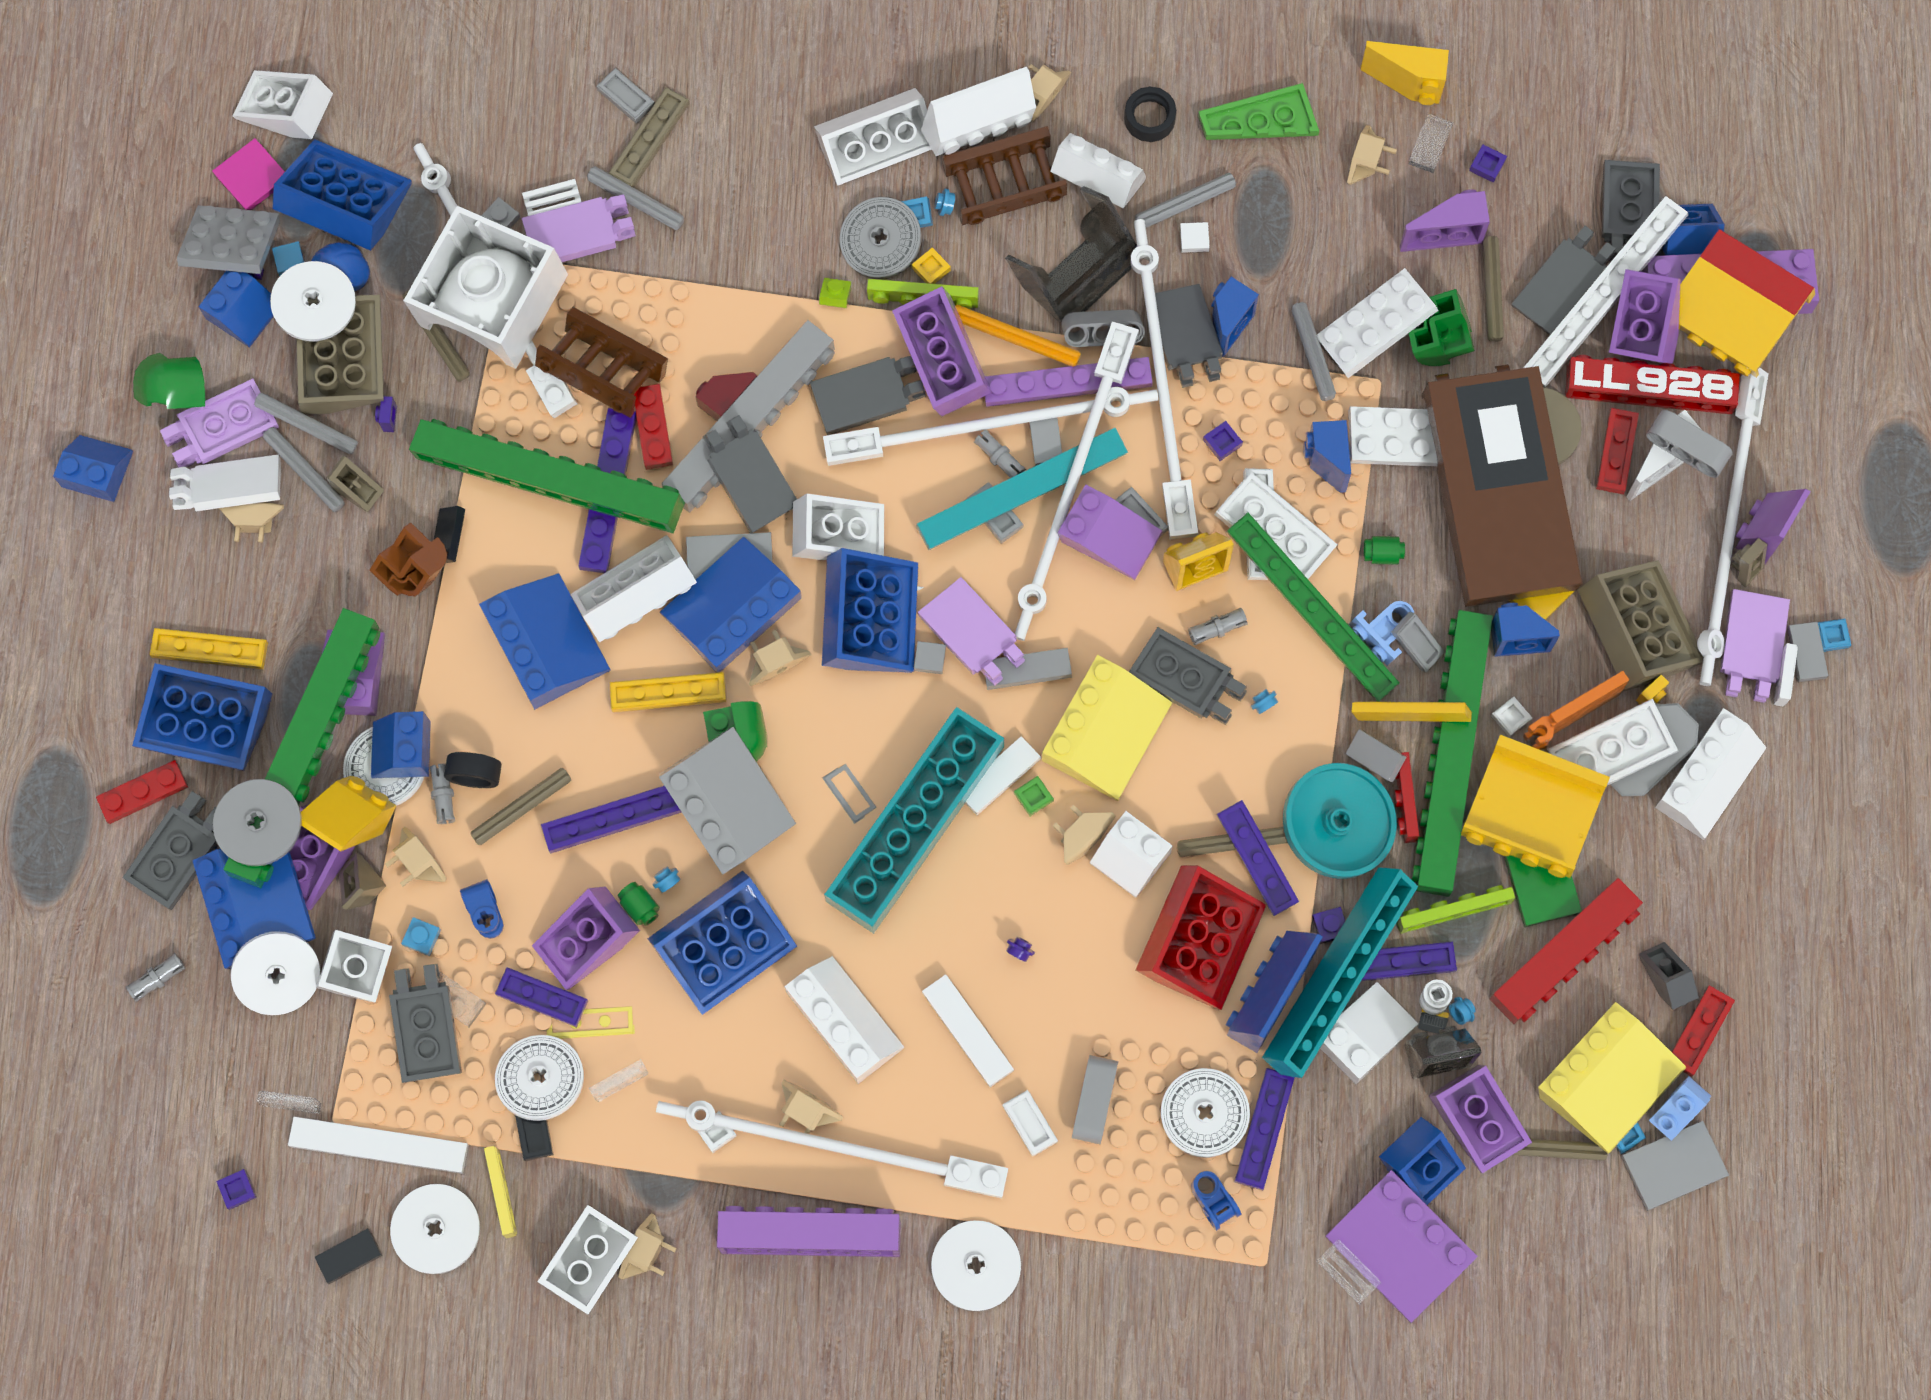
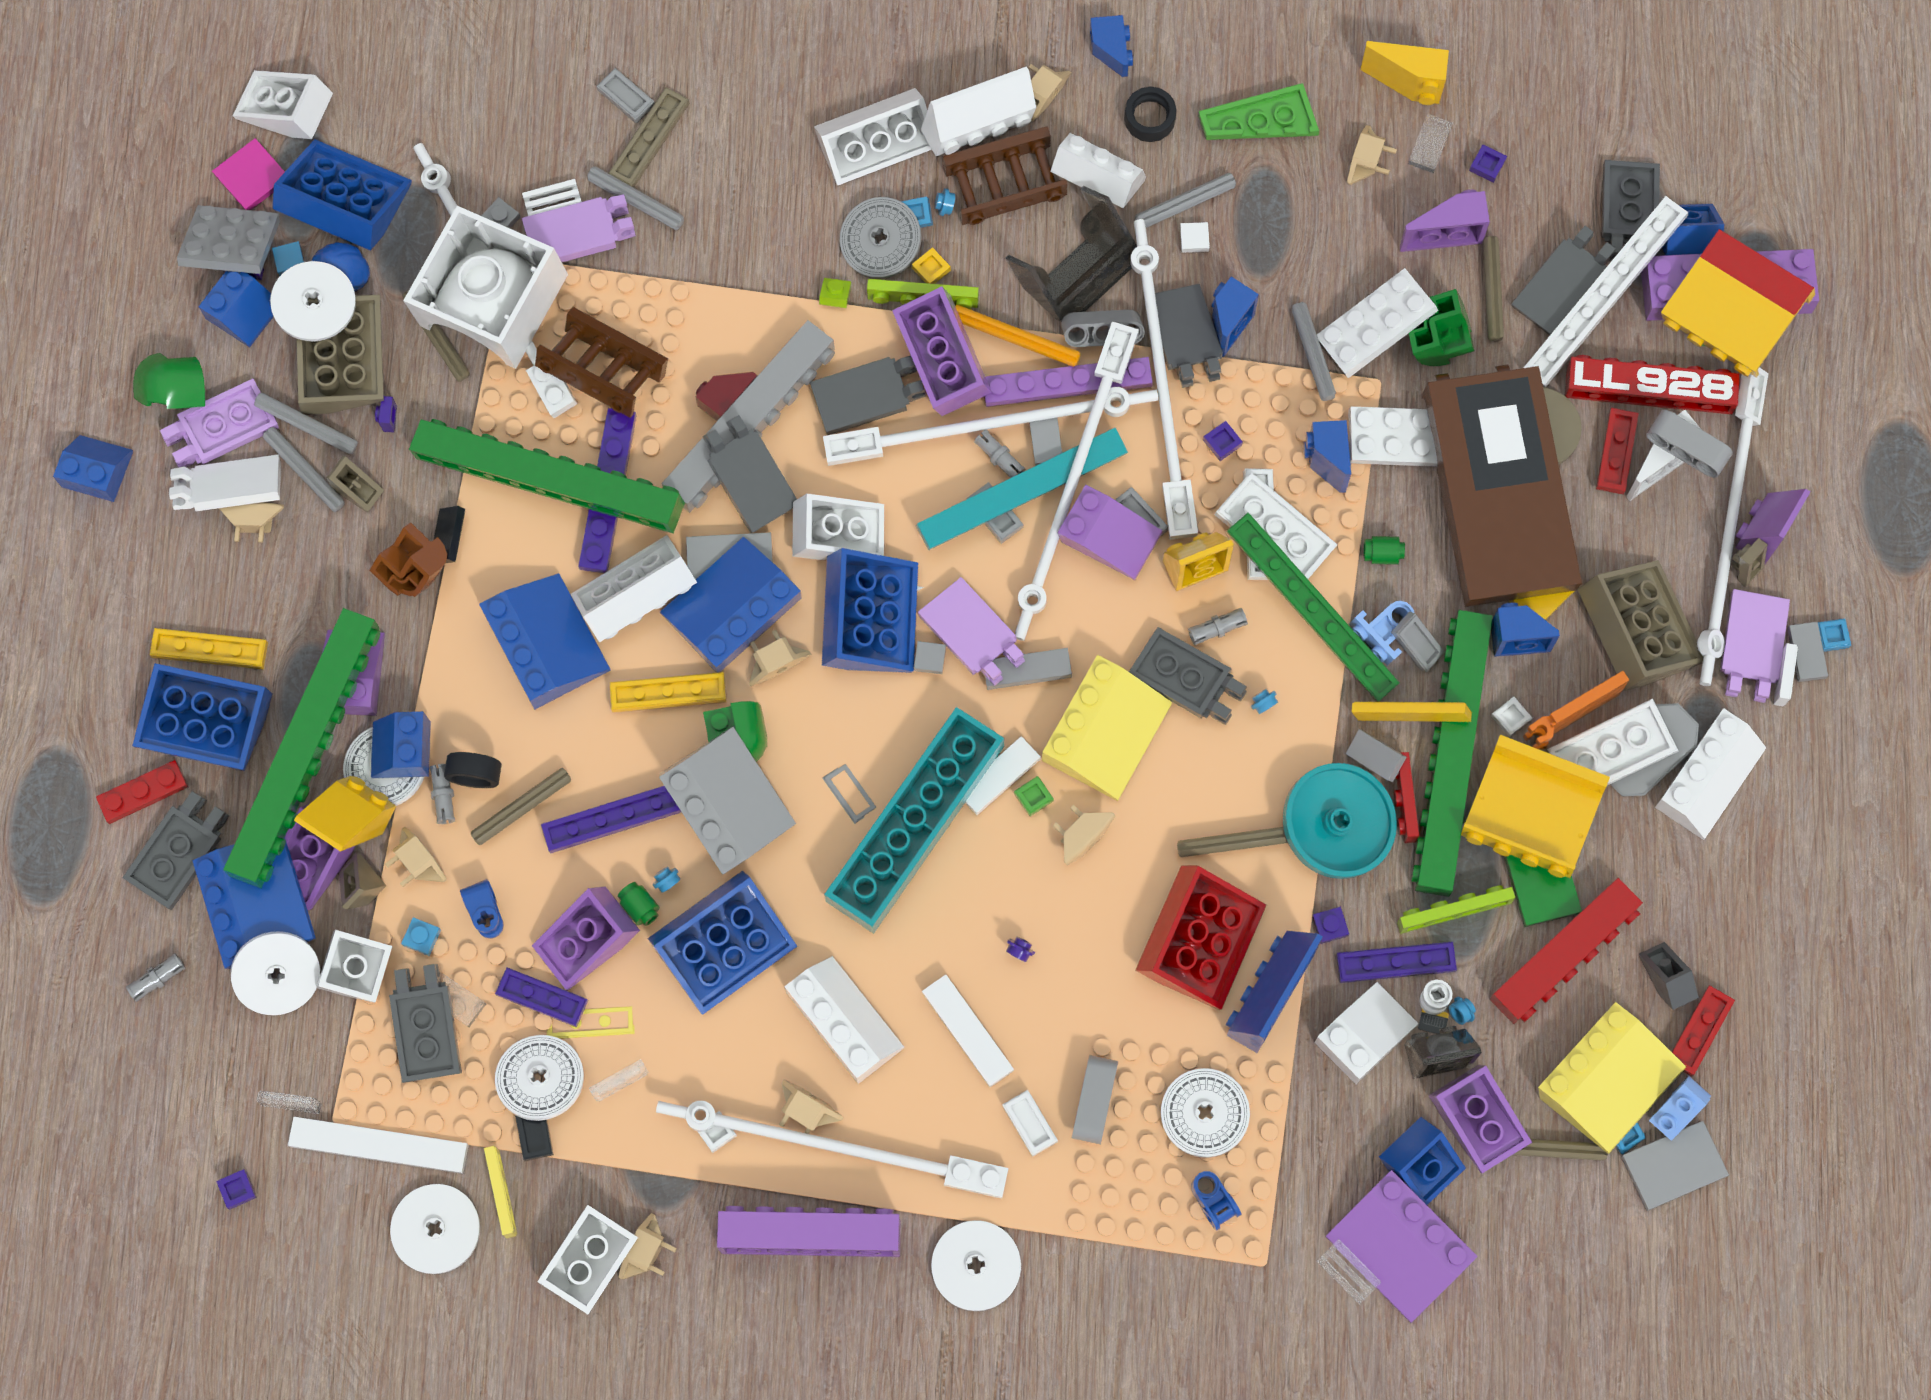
(276, 833): light grey piece -> none
(348, 1256): black tile -> none
(653, 427): red plate -> none
(1109, 43): none -> blue slope
(1131, 854): white slope -> none
(1257, 858): dark purple tile -> none
(1264, 1129): dark purple tile -> none
(1340, 972): teal brick -> none
(1647, 317): medium lavender slope -> none
(1654, 691): yellow plate -> none

